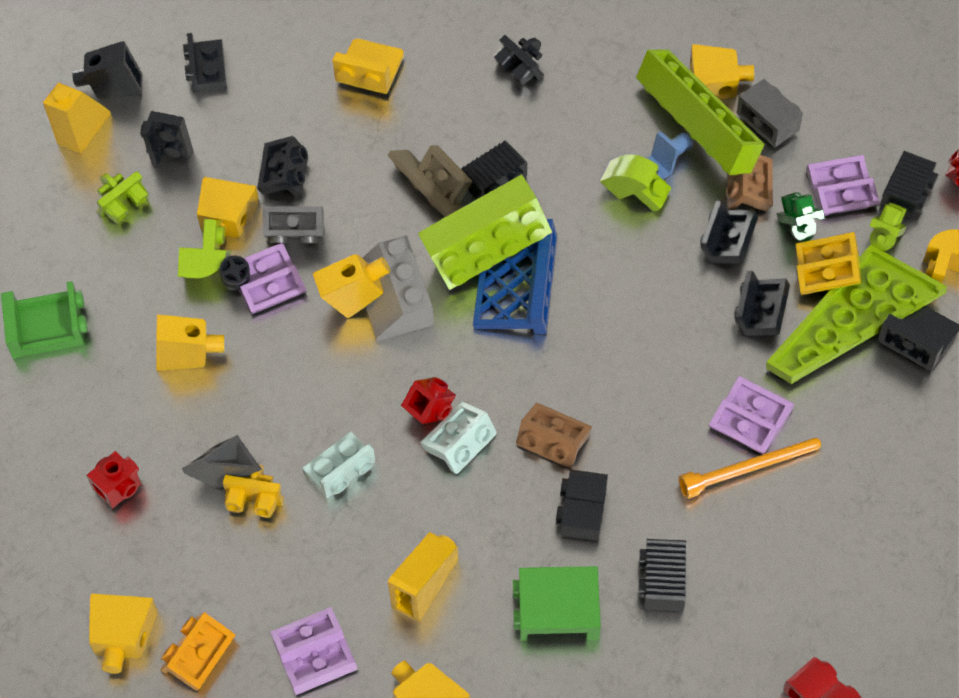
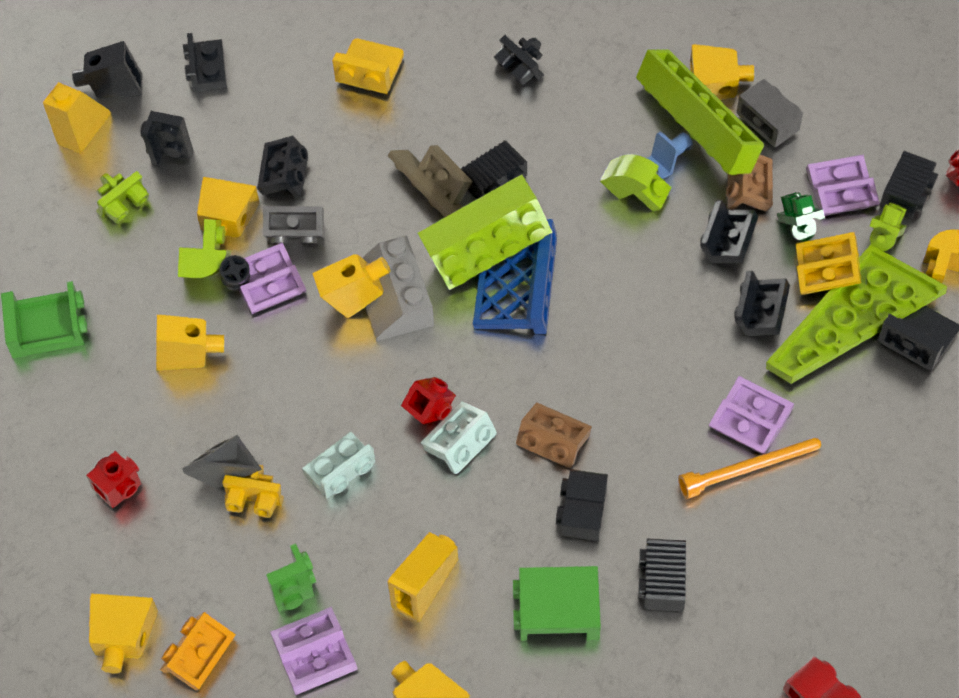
(292, 582): none -> bright green bracket

